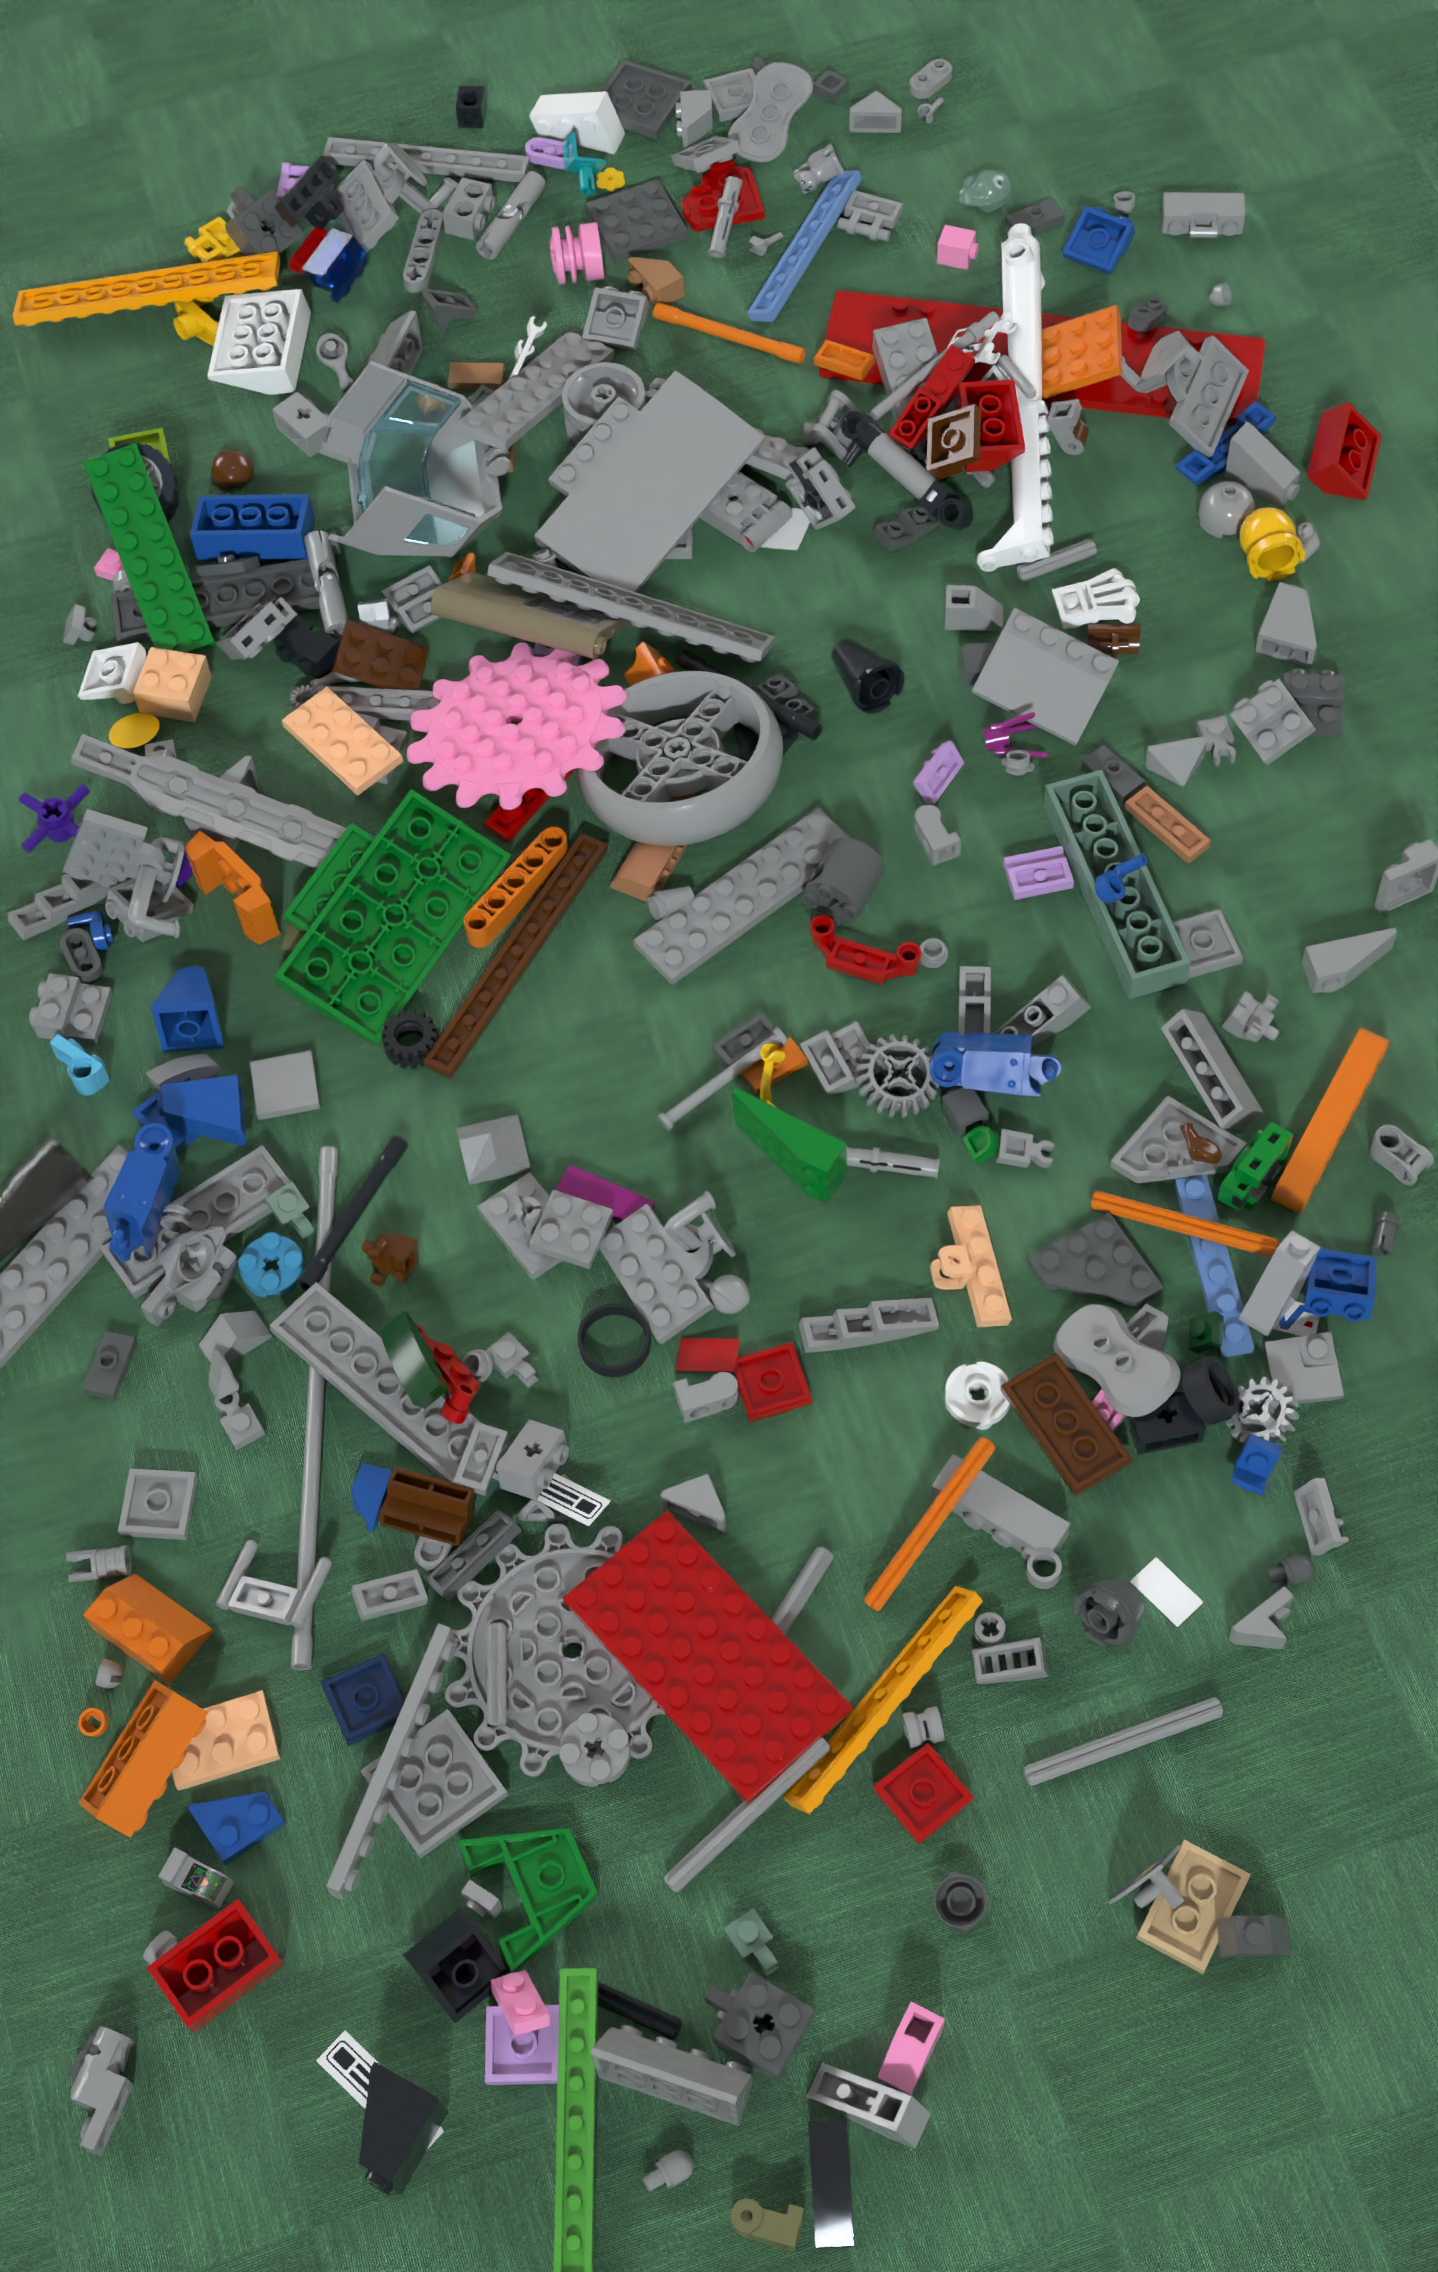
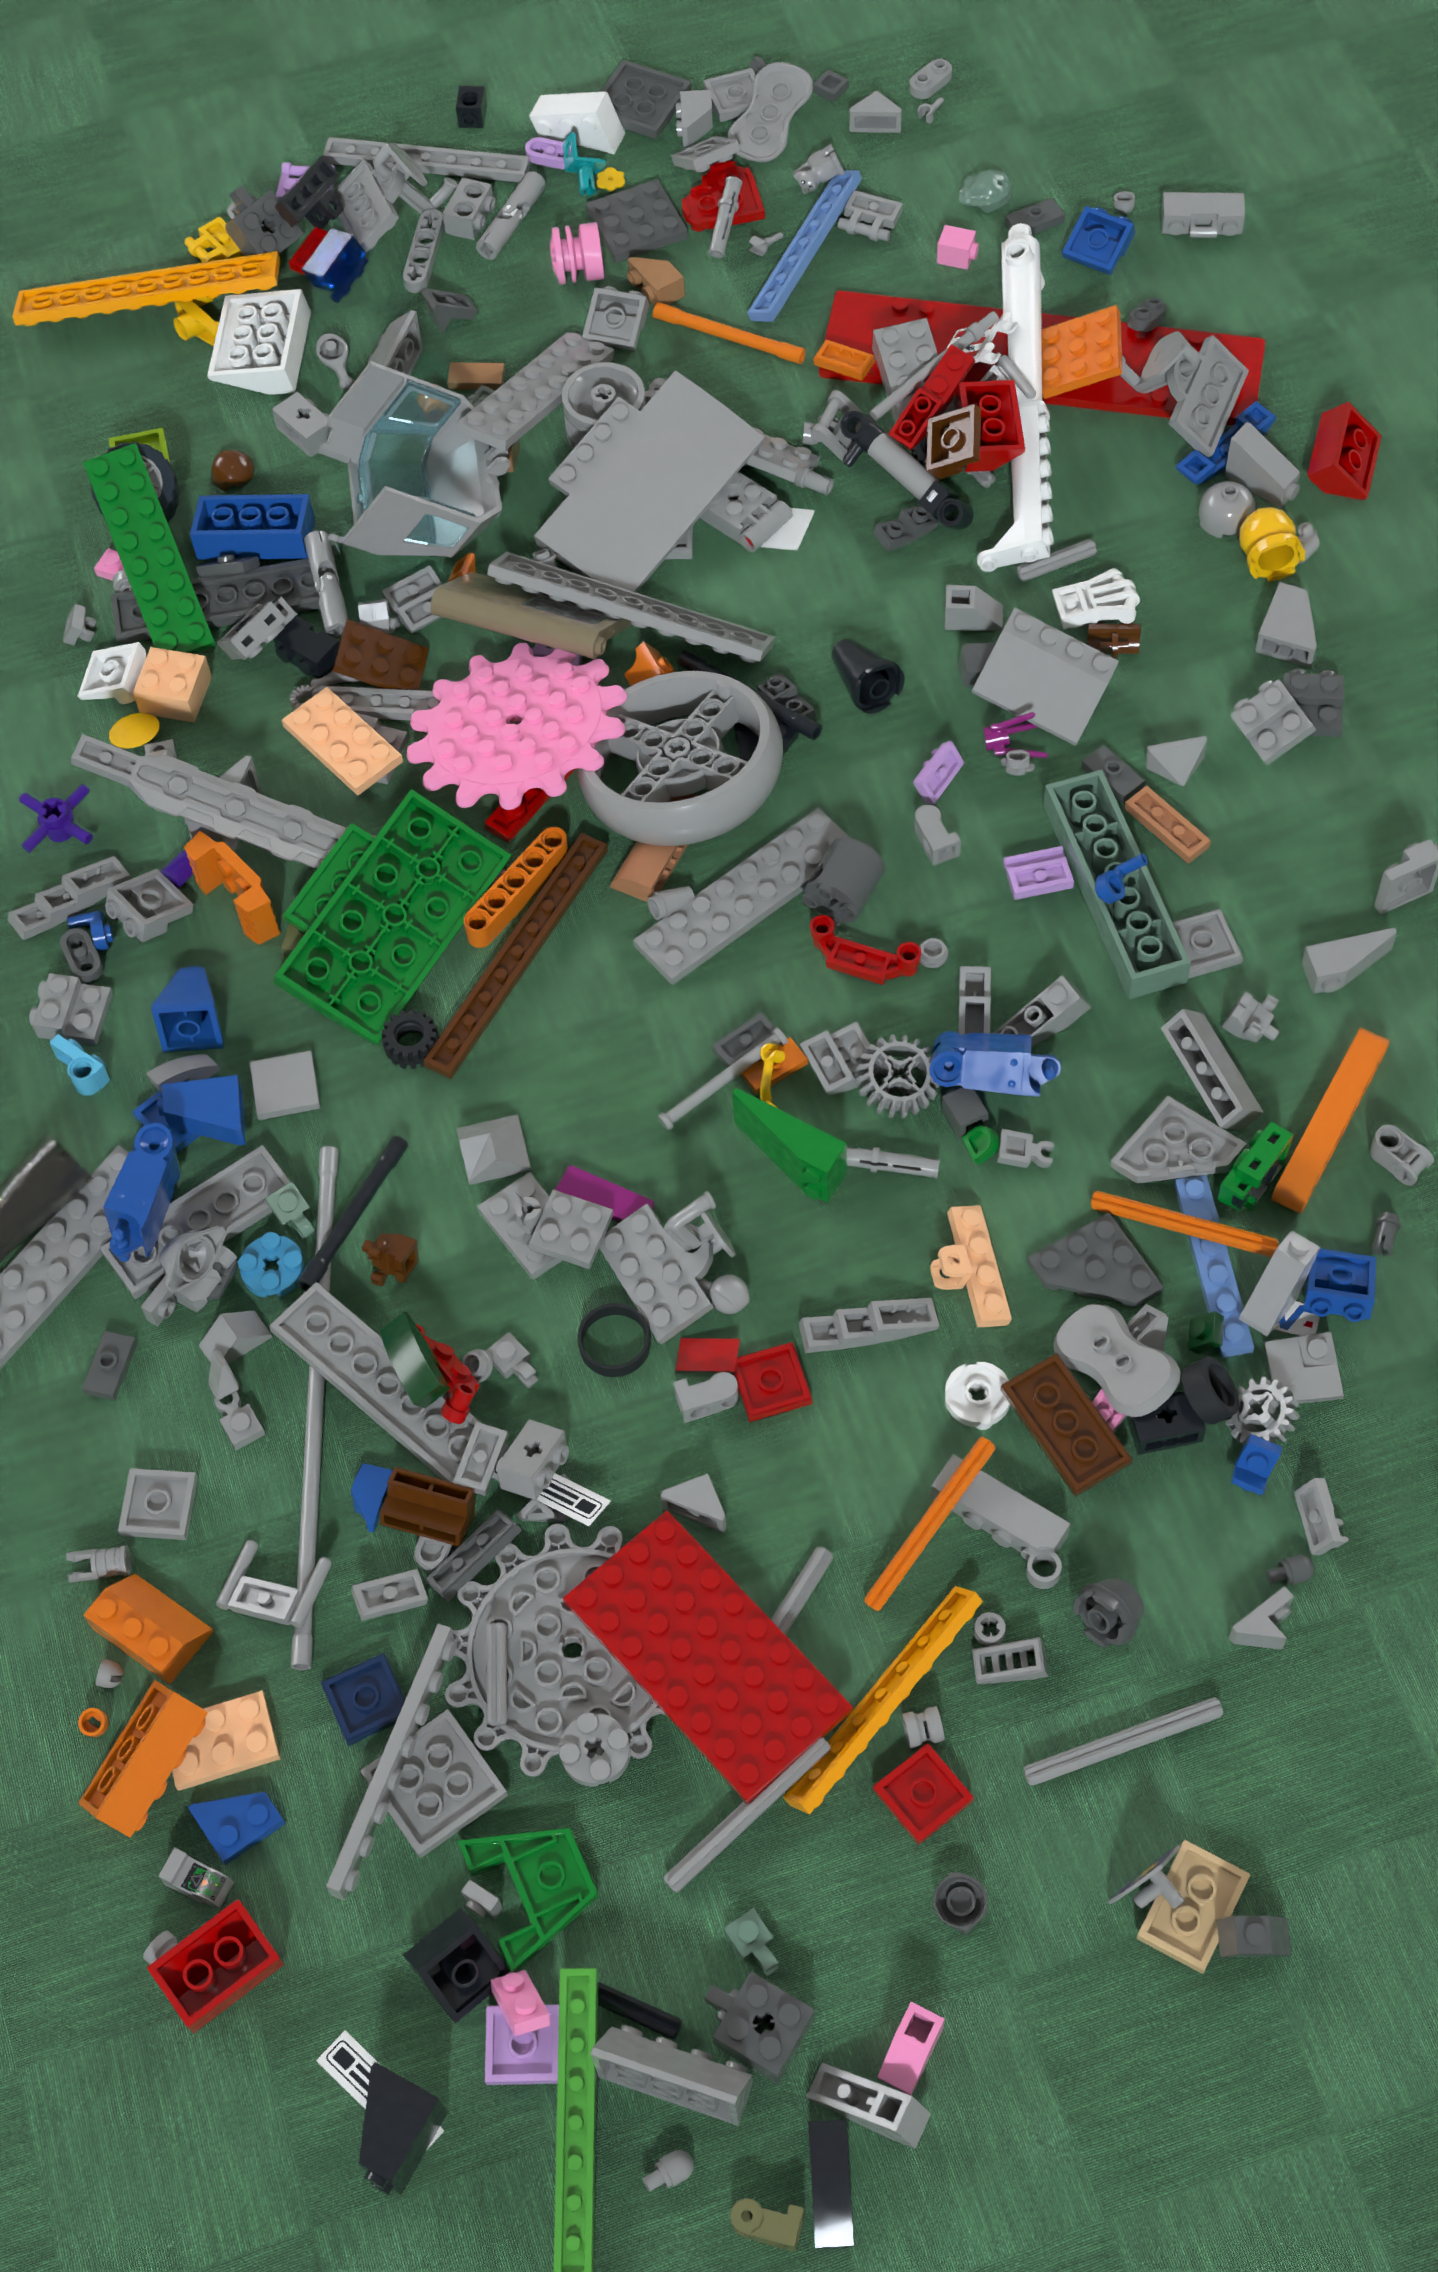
(100, 2086): light grey plate -> none
(114, 849): light grey plate -> none
(176, 1218): light grey bush -> none
(524, 353): white flag -> none
(818, 489): light grey piece -> none
(1067, 426): light grey leg -> none
(1166, 1591): white sticker -> none
(1200, 1148): reddish brown animal -> none
(1218, 738): light grey plate -> none
(1220, 295): light grey hinge -> none

